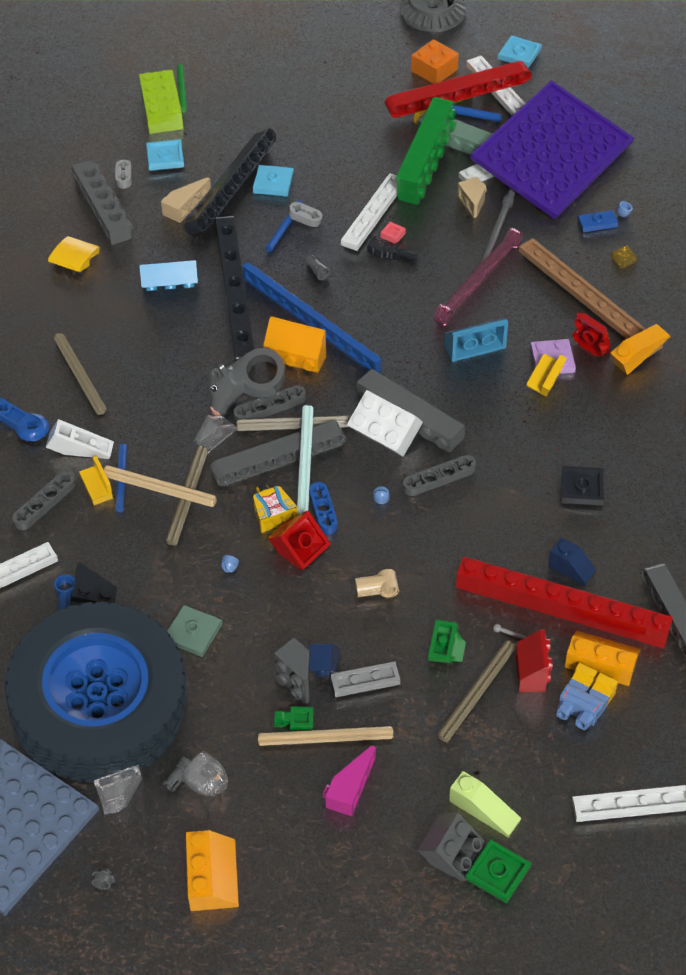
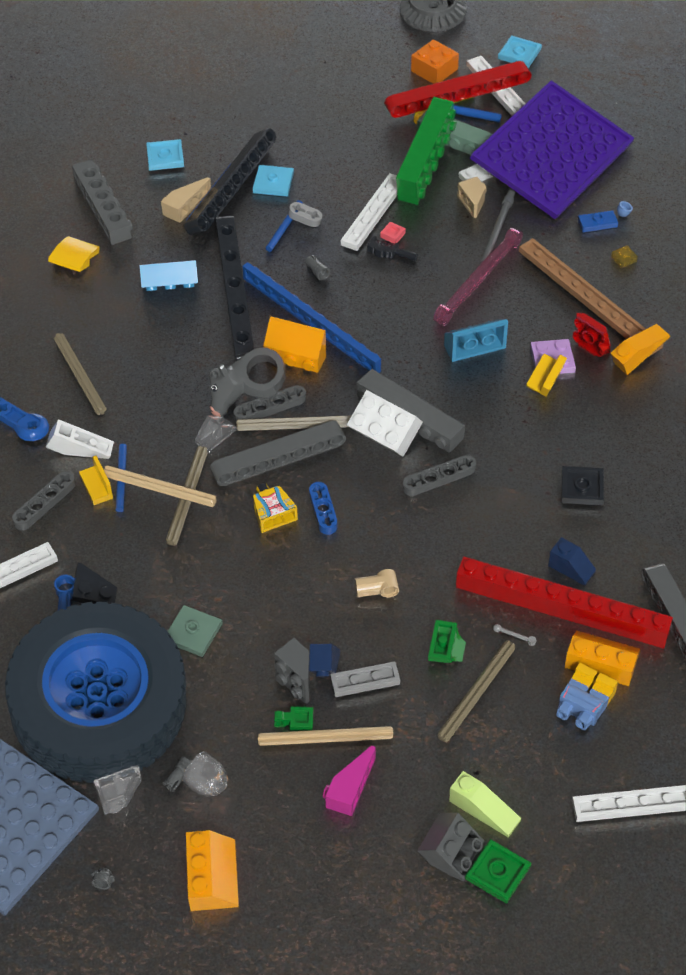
(127, 174): light grey beam -> none
(161, 101): lime brick -> none
(181, 86): green bar -> none
(229, 563): medium blue hinge -> none
(299, 540): red slope -> none
(305, 459): light aqua axle -> none
(381, 495): medium blue hinge -> none
(533, 662): red slope -> none

